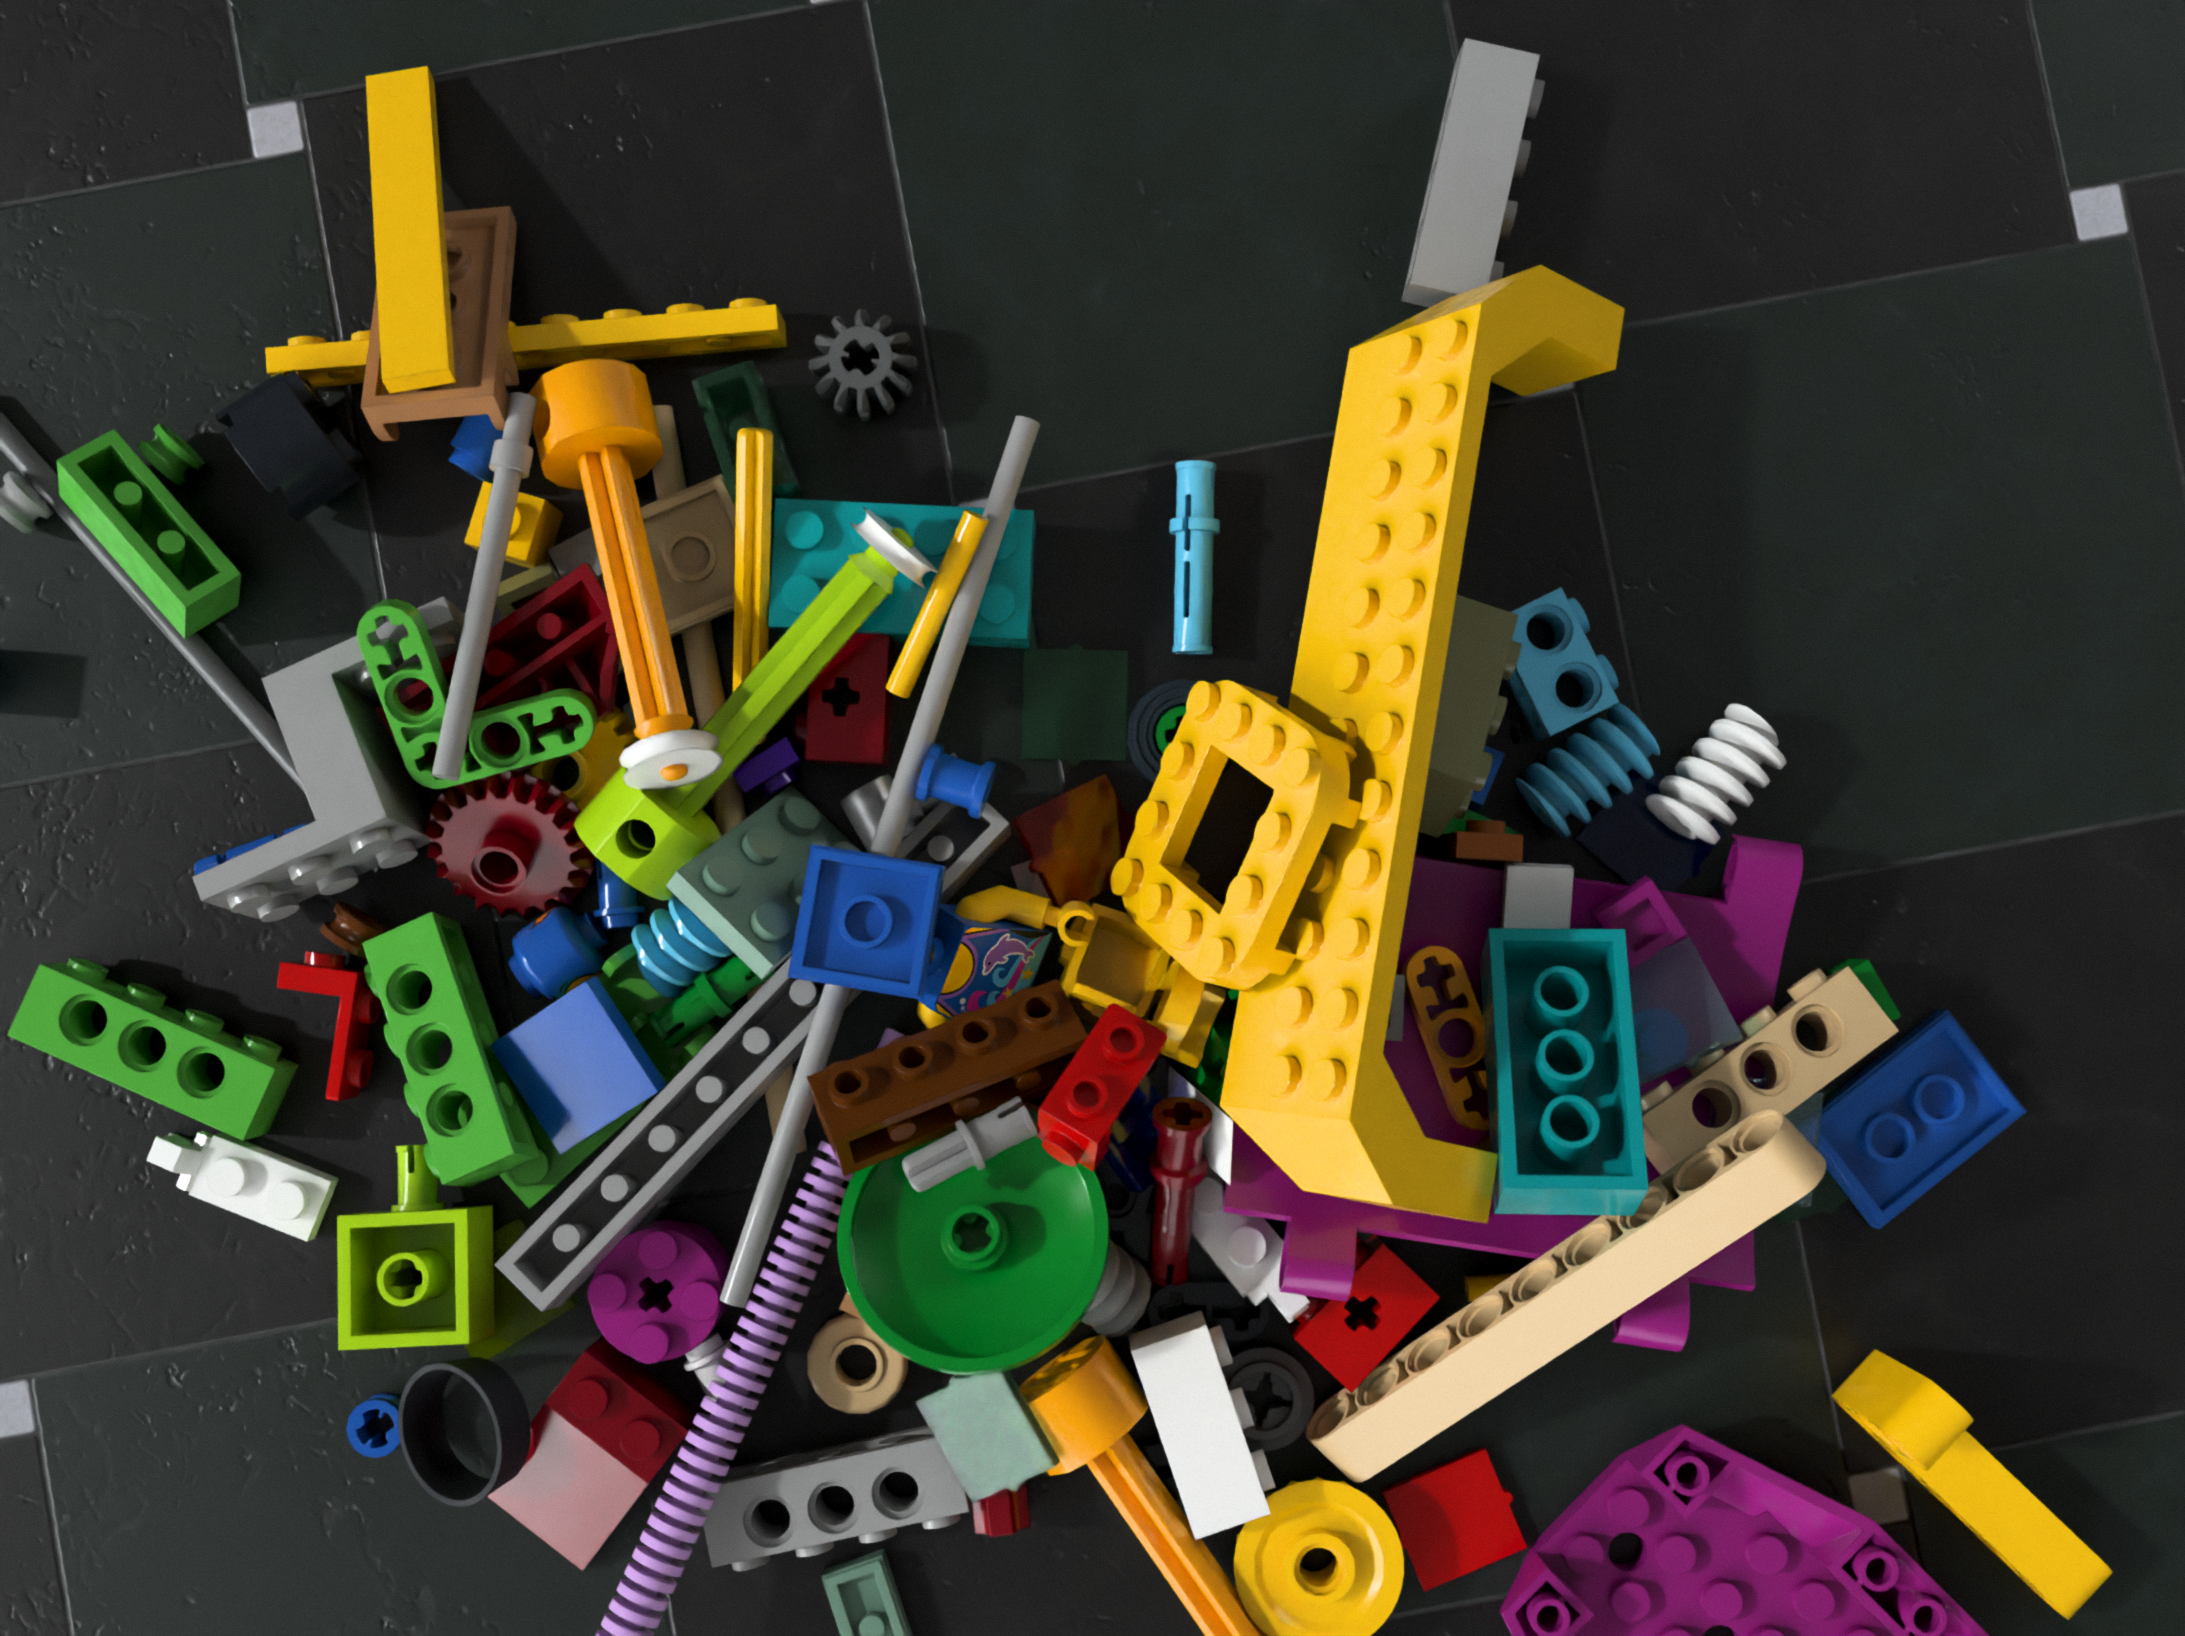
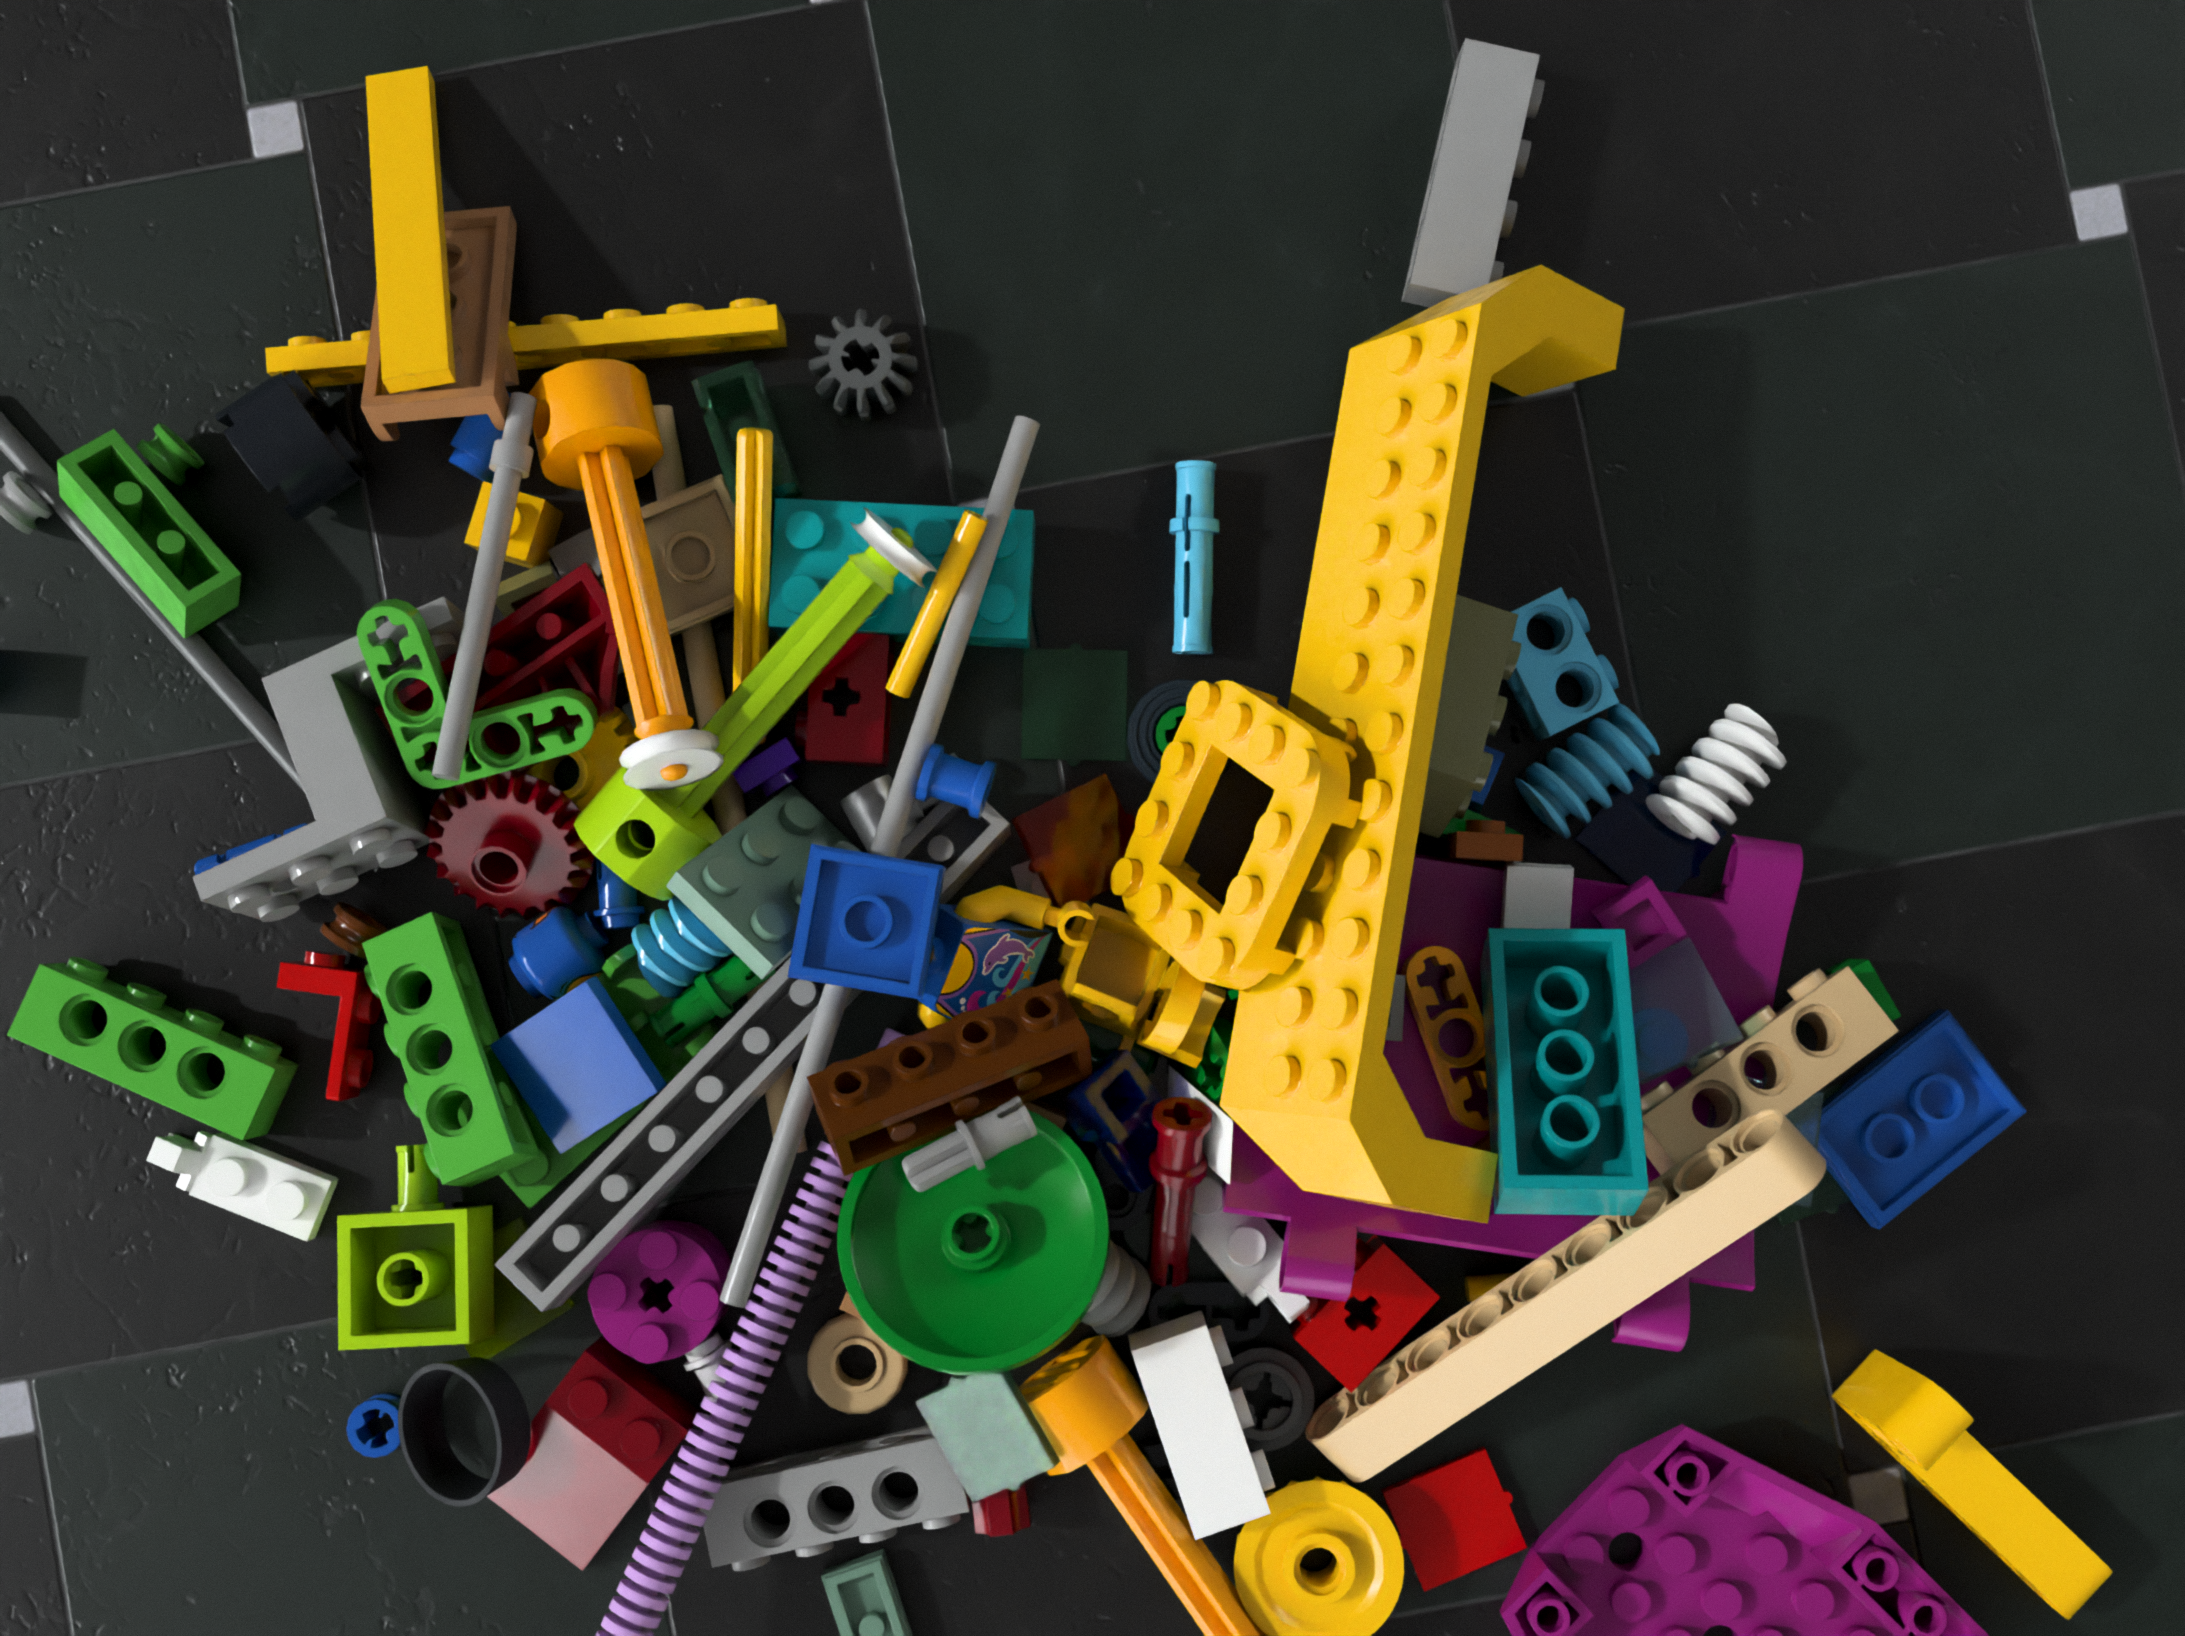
(1097, 1086): red bracket -> none

